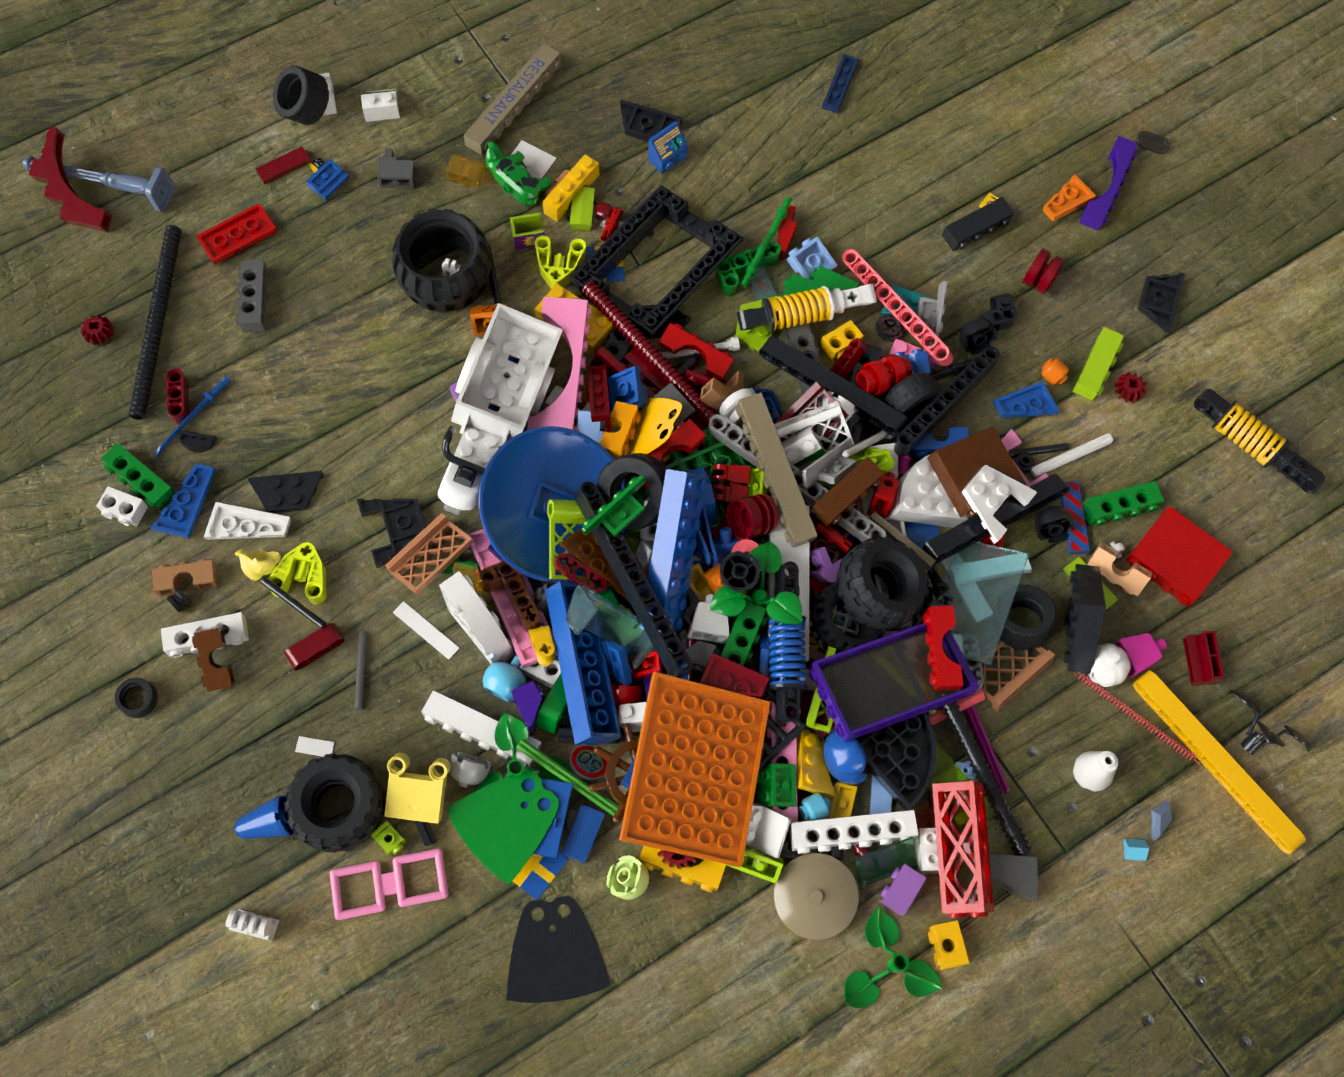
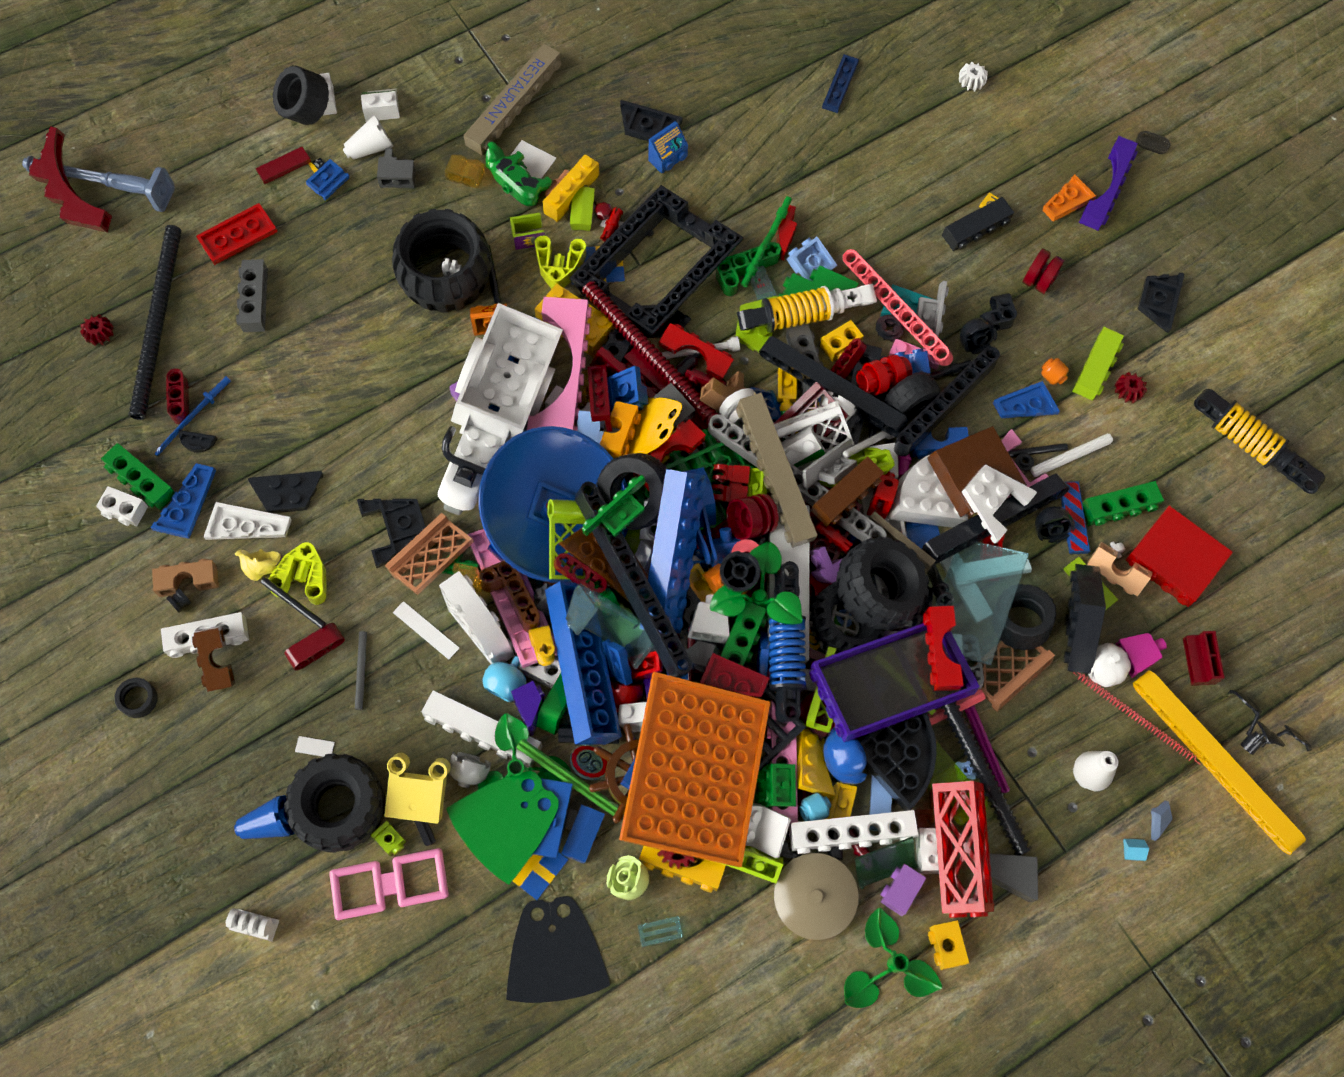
(367, 140): none -> white cone
(657, 923): none -> clear light blue tile
(786, 389): none -> yellow plate
(973, 76): none -> white gear

